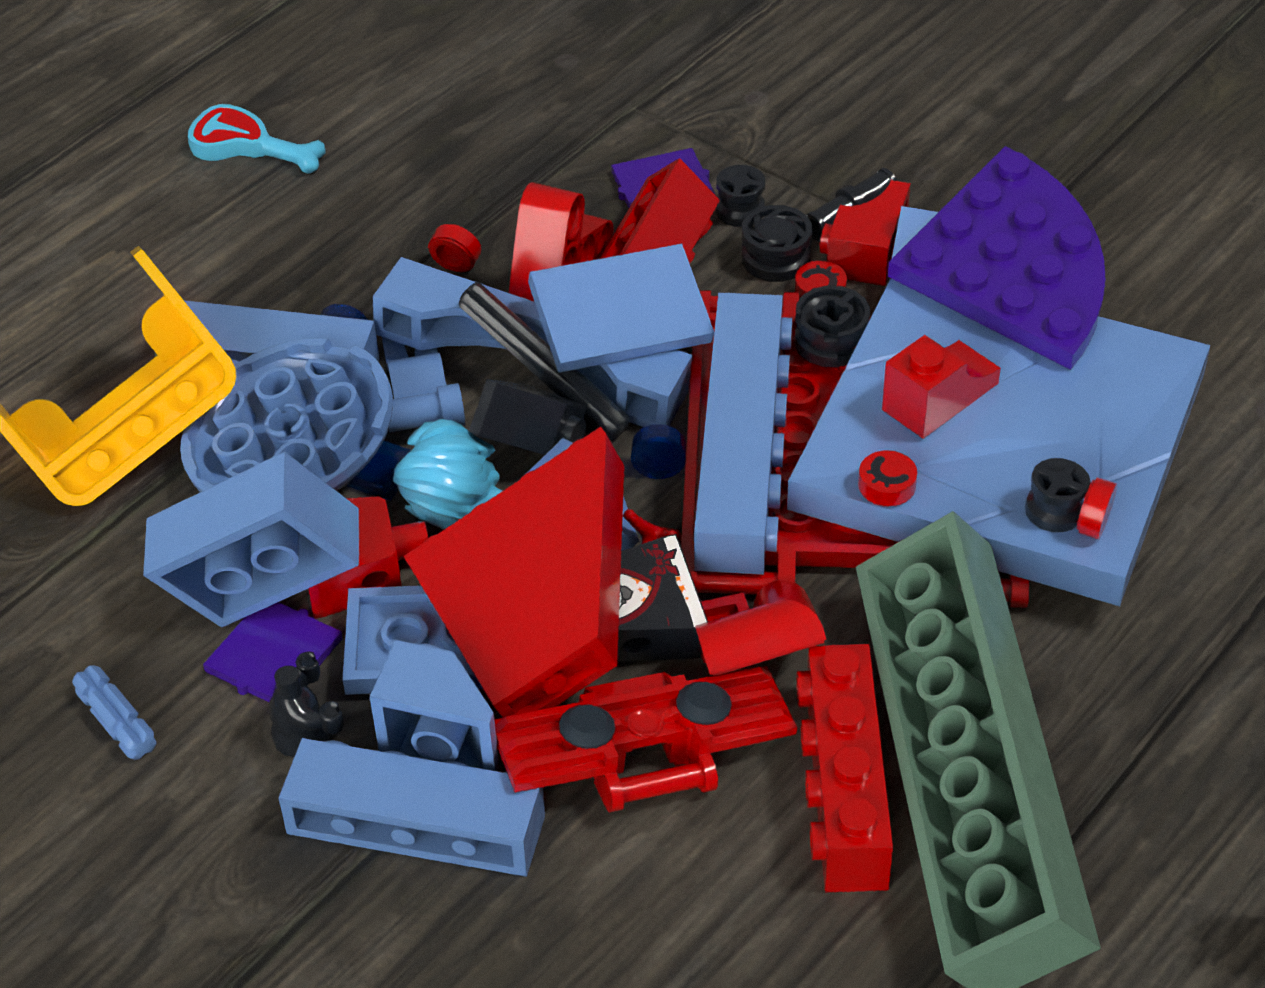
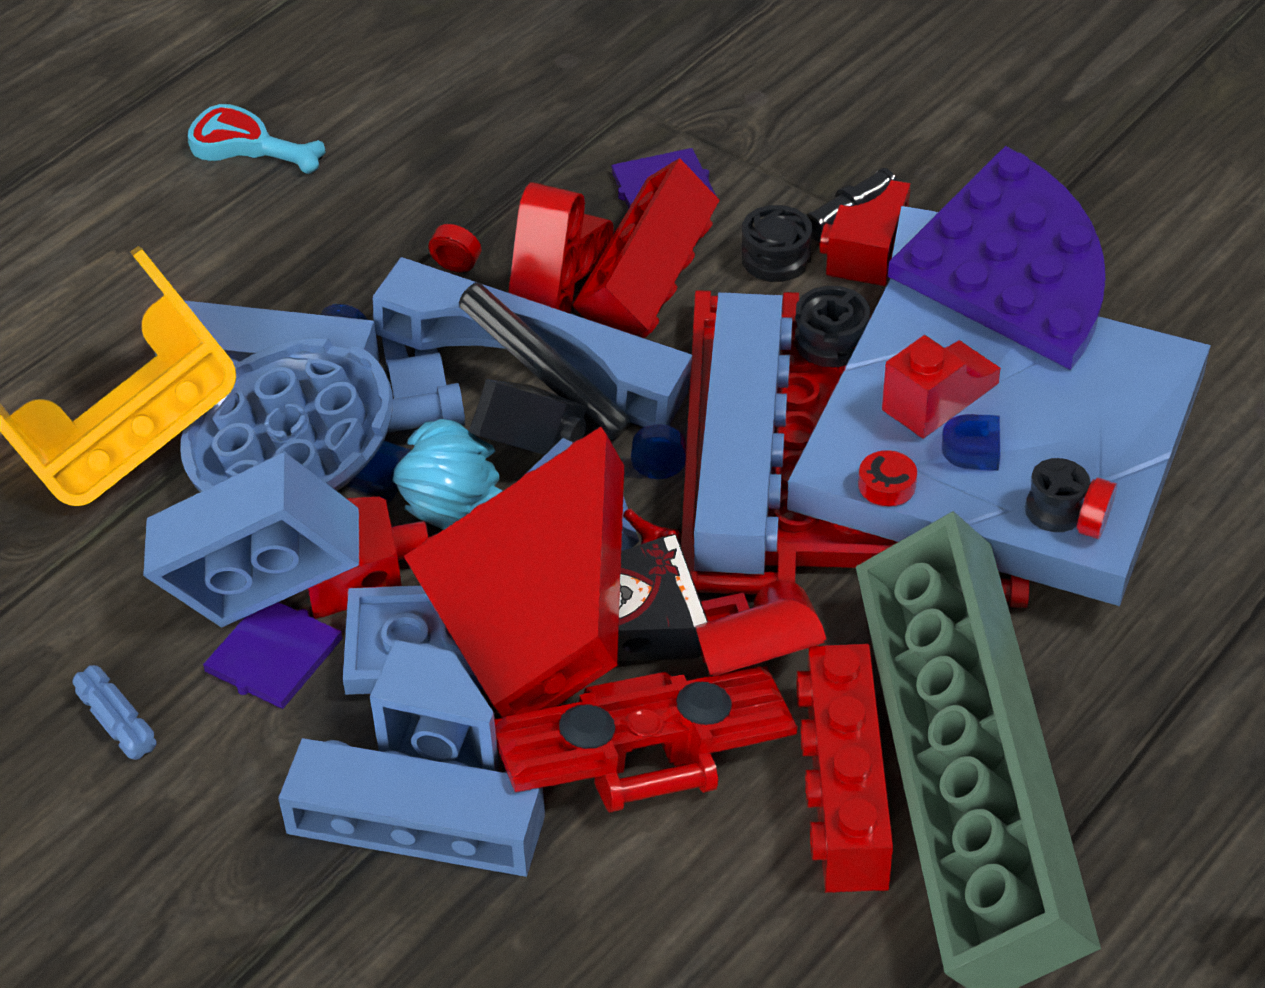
(296, 708): black piece -> none
(620, 307): medium blue tile -> none
(739, 193): black wheel -> none
(819, 274): red tile -> none
(972, 441): none -> clear blue tile

